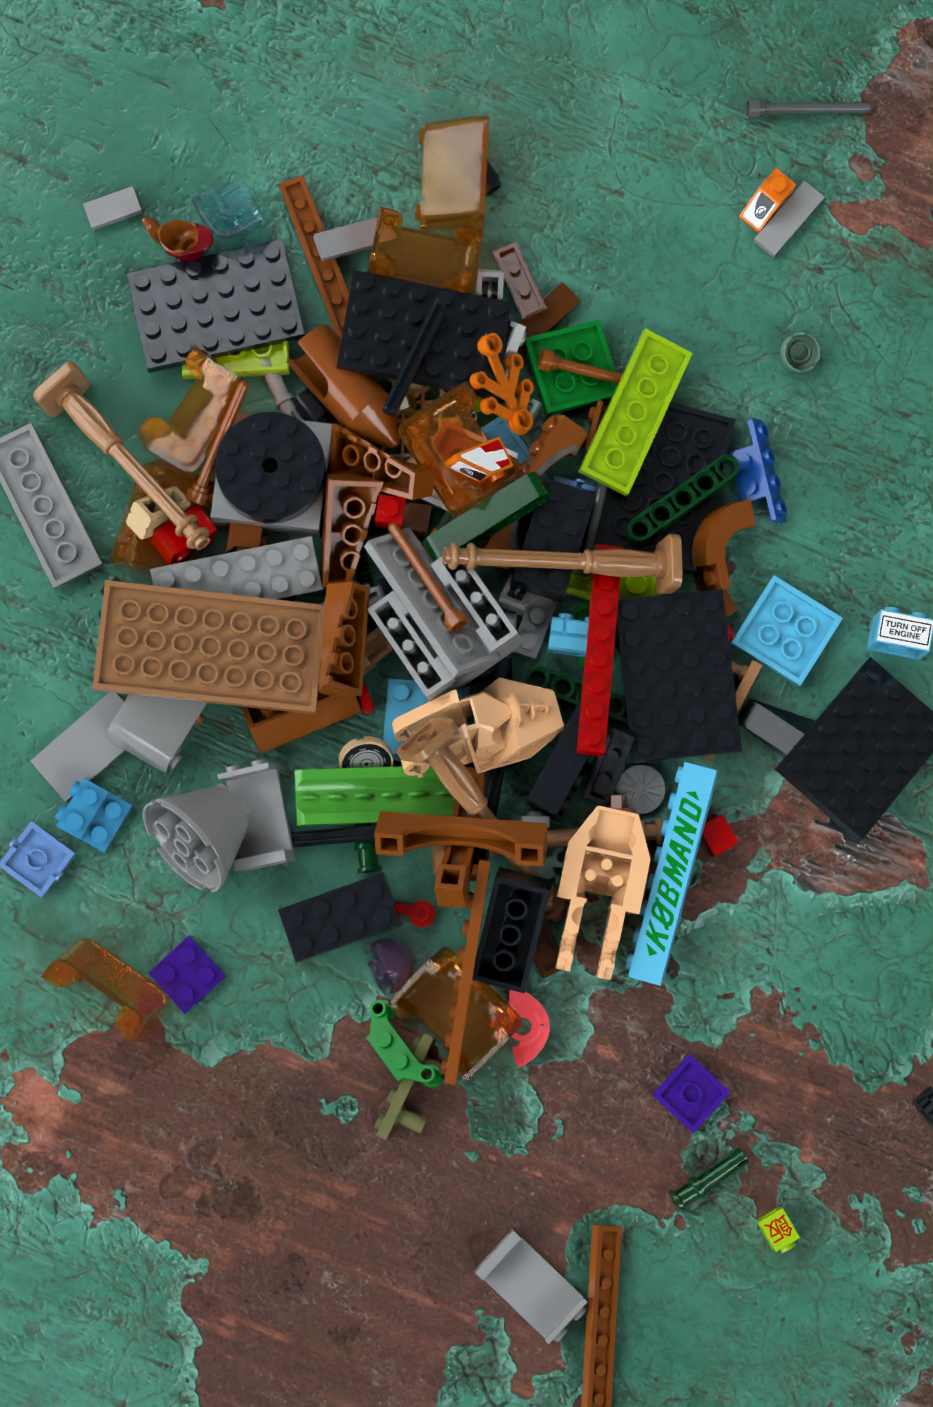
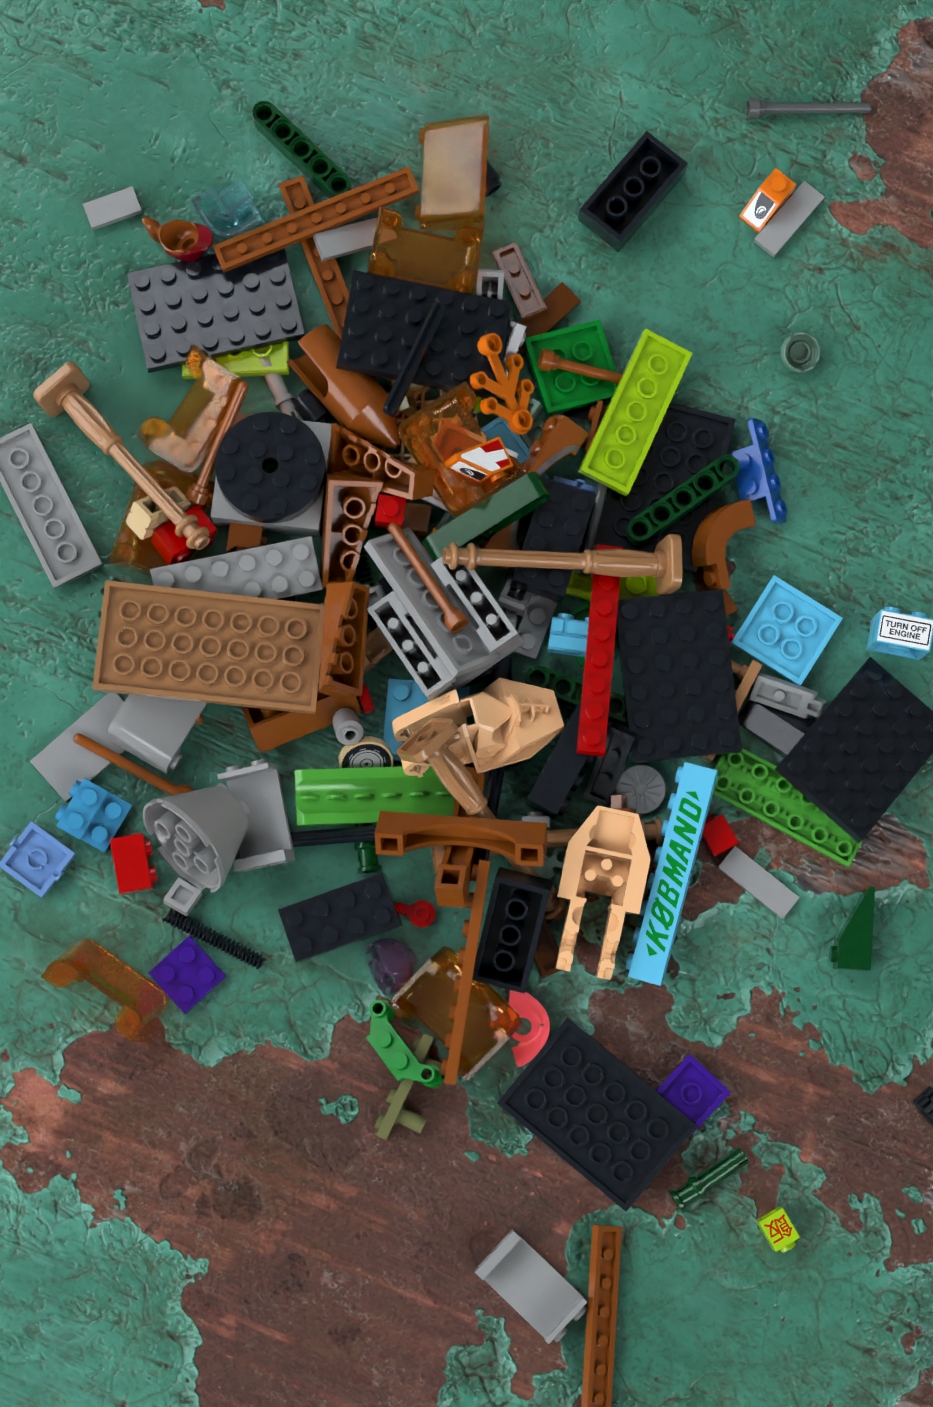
(130, 766): none -> dark orange piece
(133, 863): none -> red brick
(182, 897): none -> light grey plate
(211, 941): none -> black piece
(295, 141): none -> dark green beam
(316, 219): none -> dark orange plate
(347, 726): none -> light grey brick
(597, 1114): none -> black plate
(632, 191): none -> black brick
(758, 882): none -> light grey tile
(767, 796): none -> bright green plate
(786, 696): none -> light grey hinge
(854, 942): none -> dark green slope

